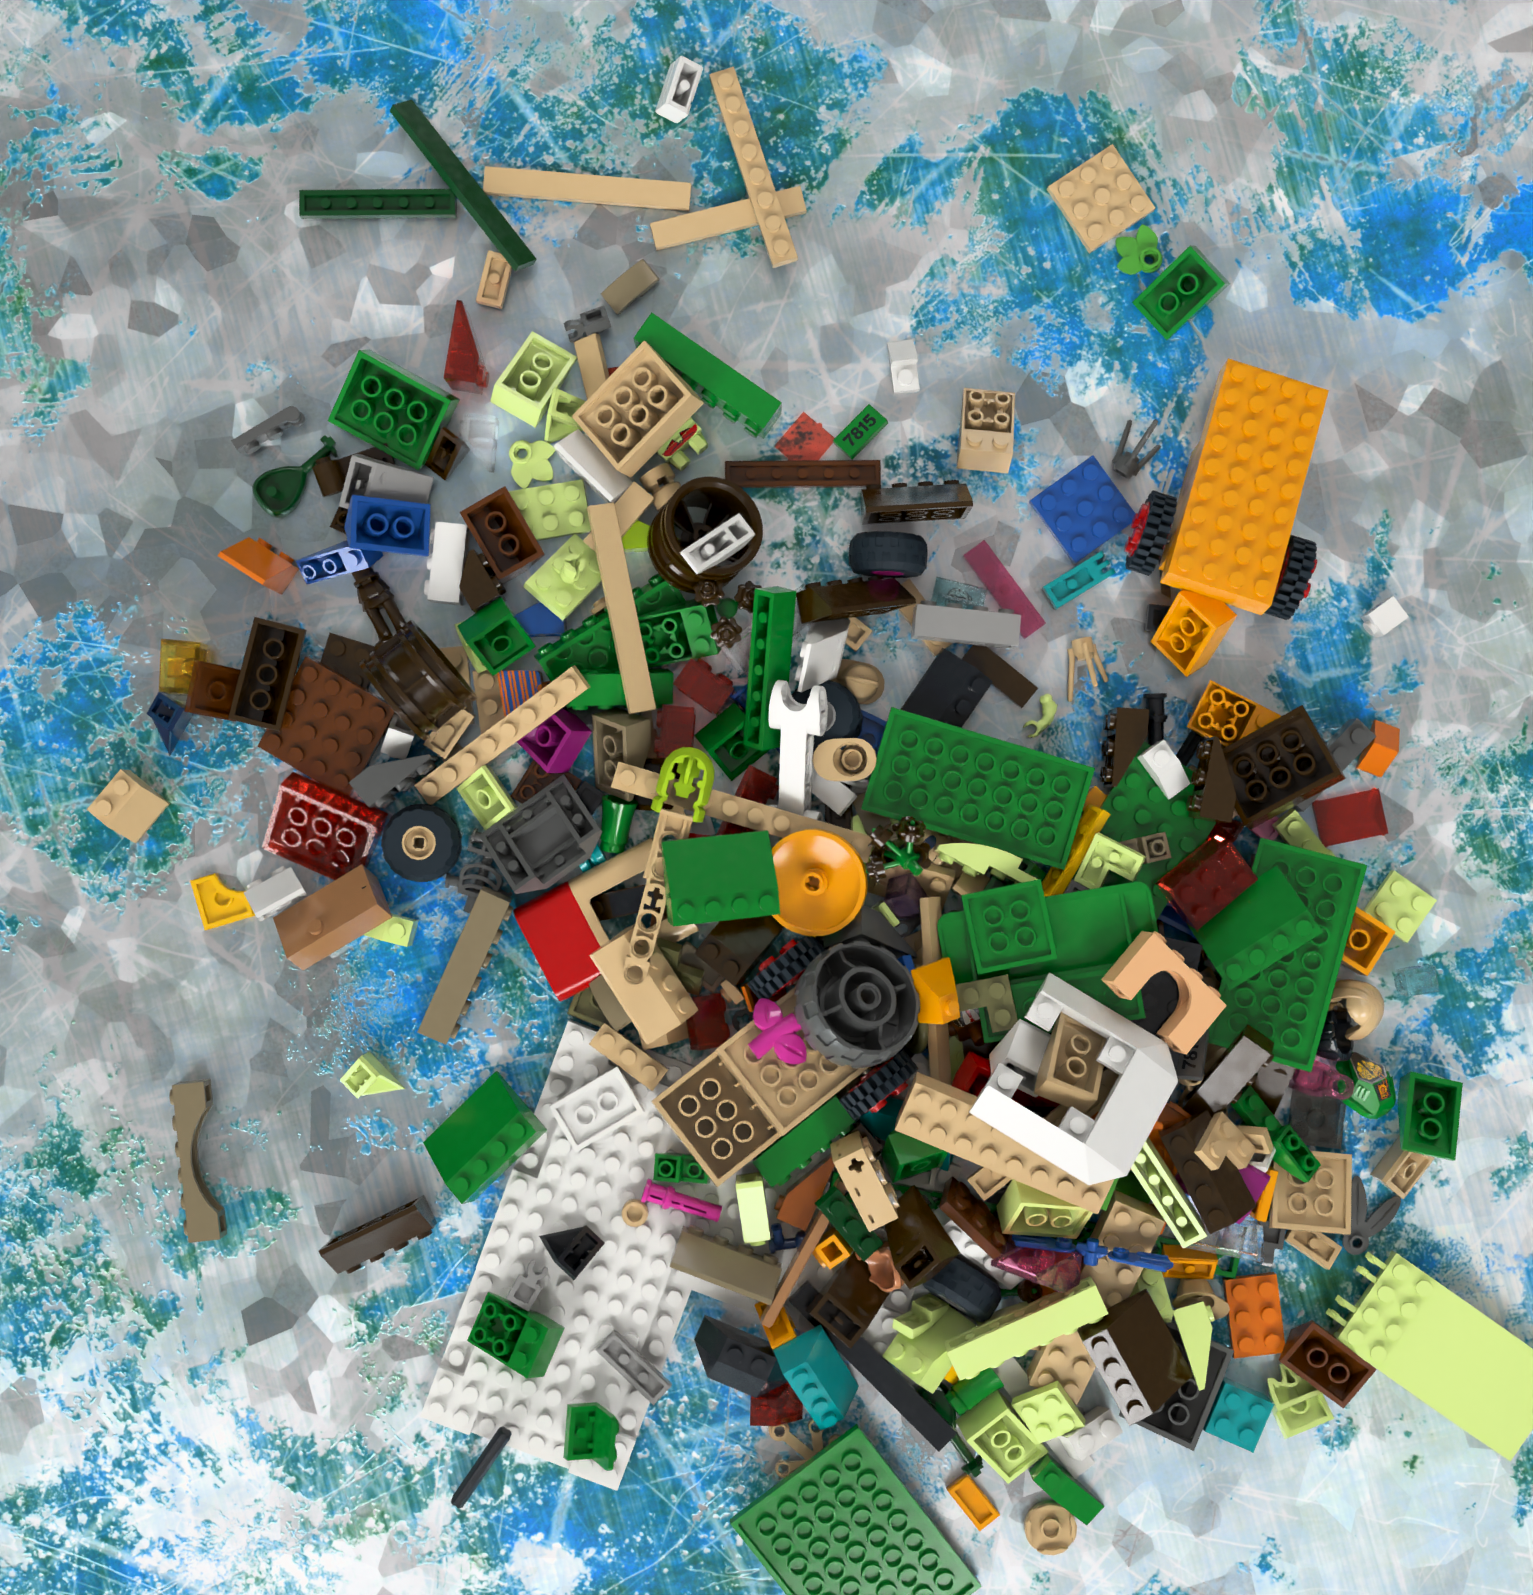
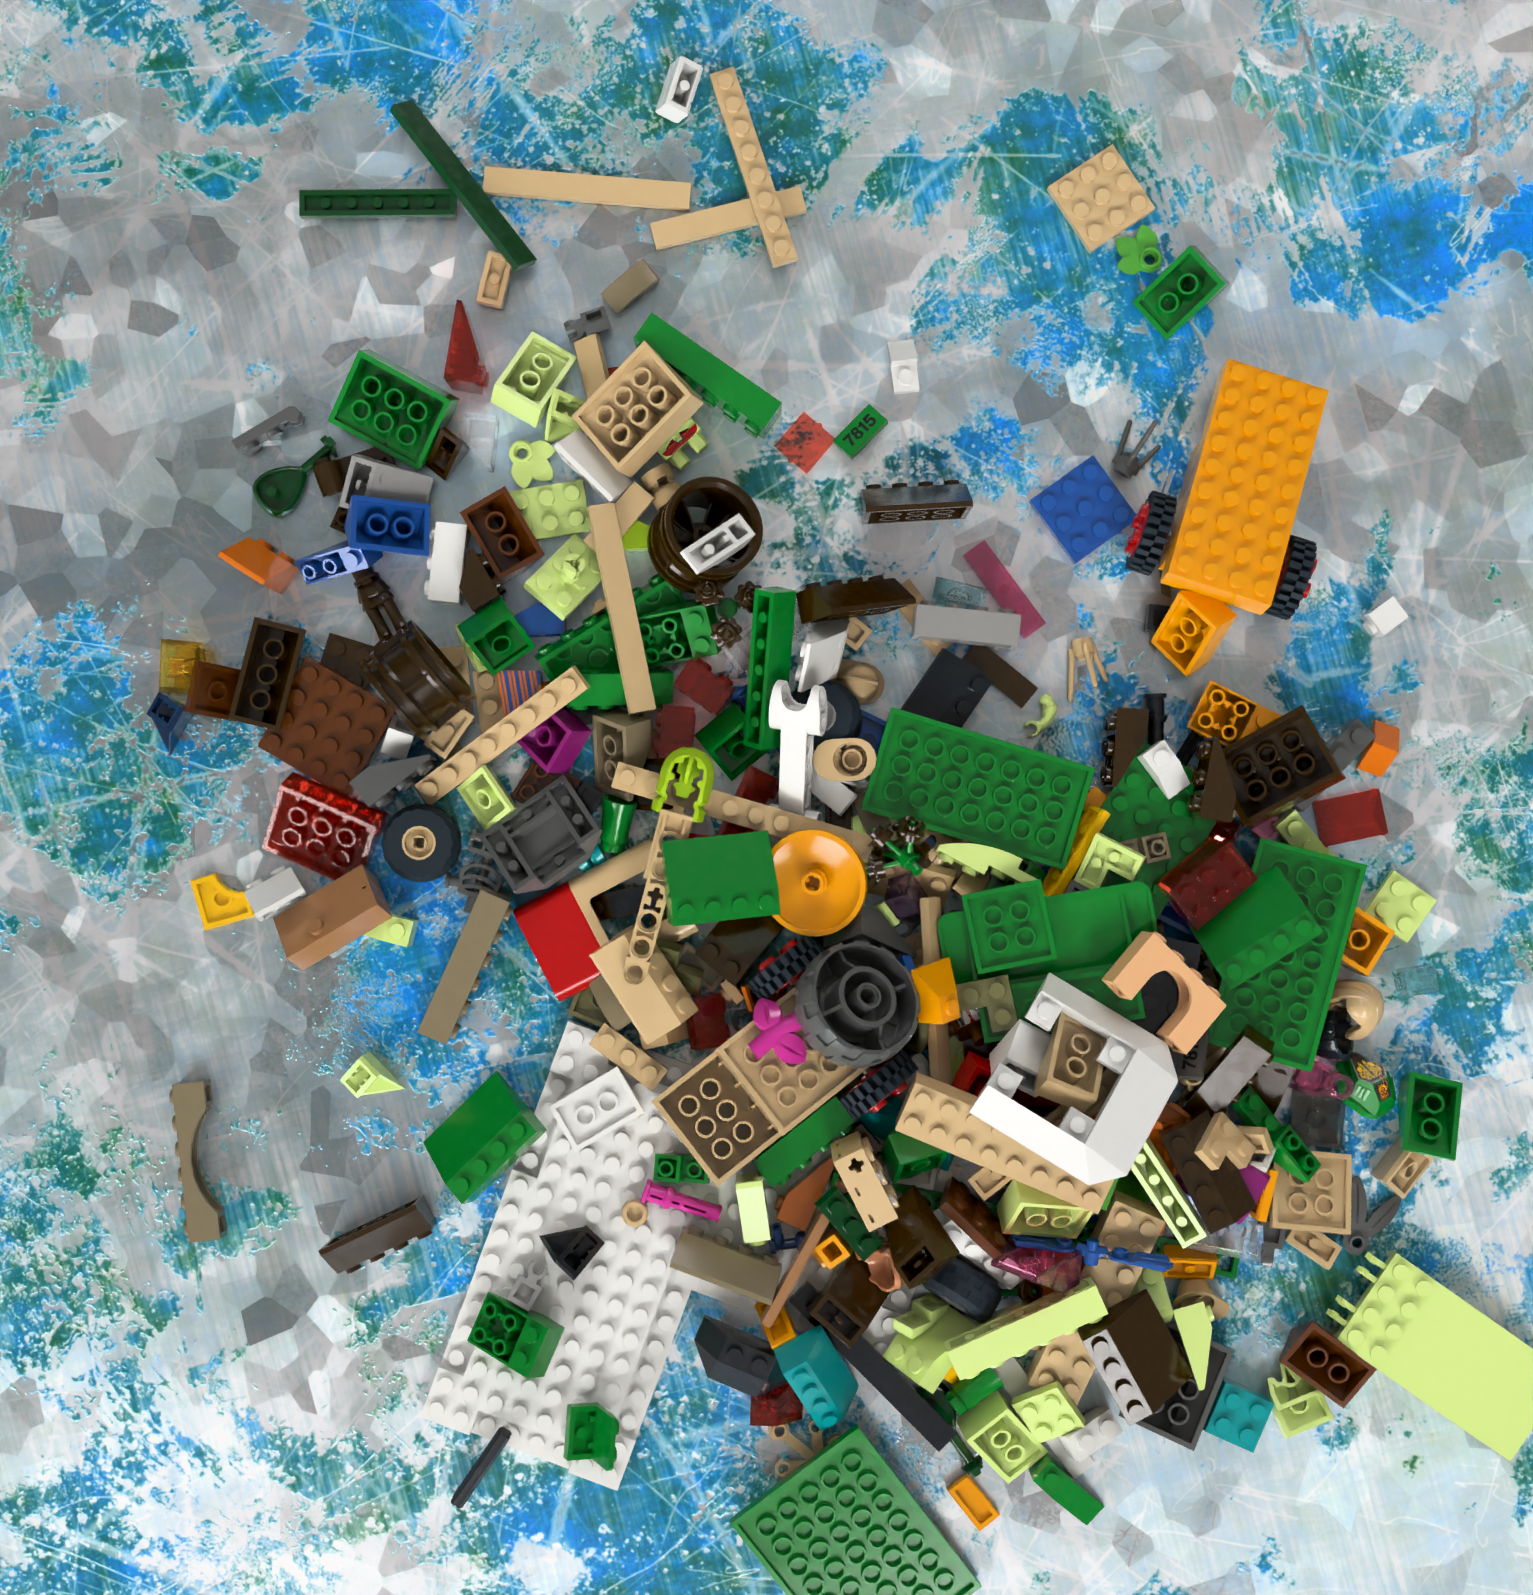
(128, 805): tan slope -> none
(634, 1367): light grey tile -> none
(803, 473): reddish brown tile -> none
(888, 554): black wheel -> none
(986, 430): tan slope -> none
(1050, 1527): tan tile -> none
(1077, 581): teal hinge -> none
(1254, 1315): orange plate -> none

